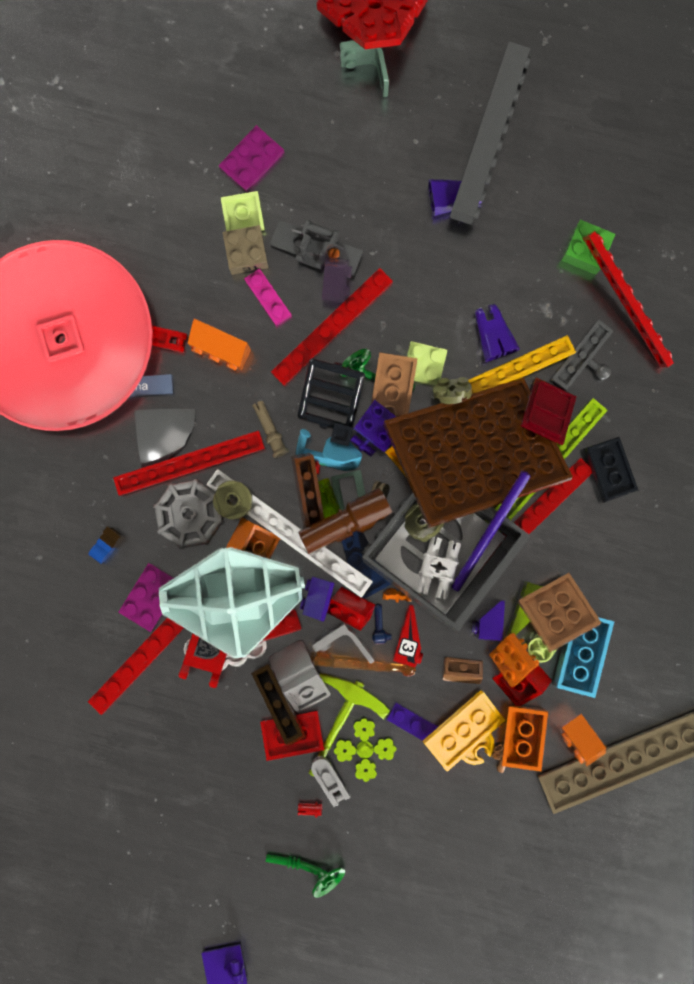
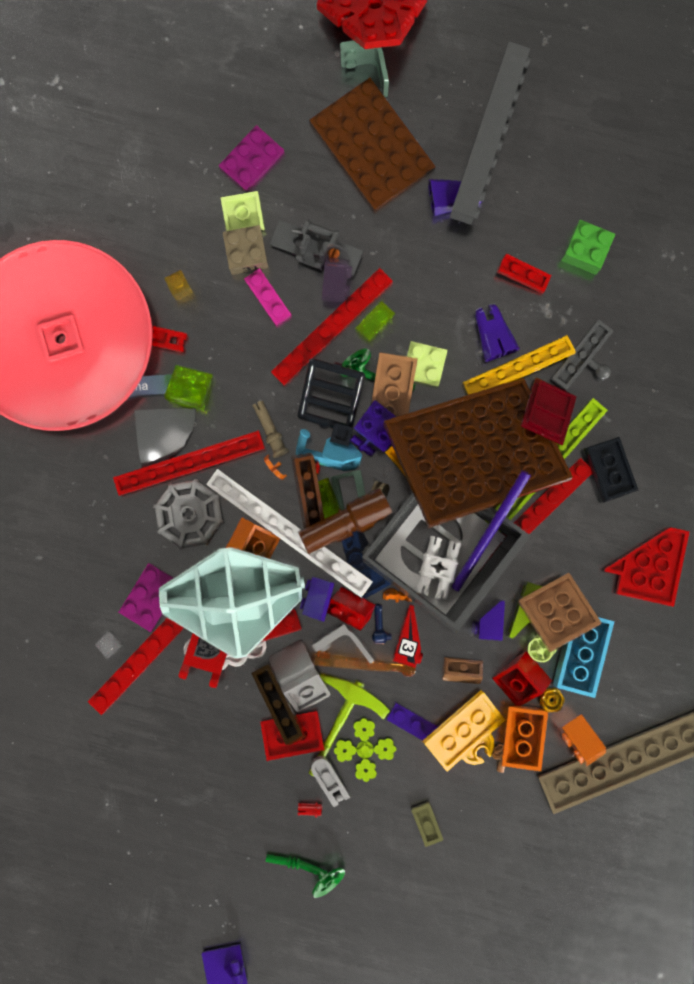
(106, 544): leg -> none
(108, 644): none -> clear plate
(178, 285): none -> clear yellow brick
(188, 387): none -> clear neon green plate
(218, 345): orange slope -> none
(227, 509): olive plate -> none
(273, 468): none -> orange piece
(372, 144): none -> reddish brown plate
(375, 321): none -> clear neon green plate
(415, 528): olive plate -> none
(427, 824): none -> olive plate
(452, 390): olive plate -> none
(513, 659): orange plate -> none
(524, 273): none -> red hinge
(556, 704): none -> yellow plate
(625, 294): red plate -> none
(652, 568): none -> red wing

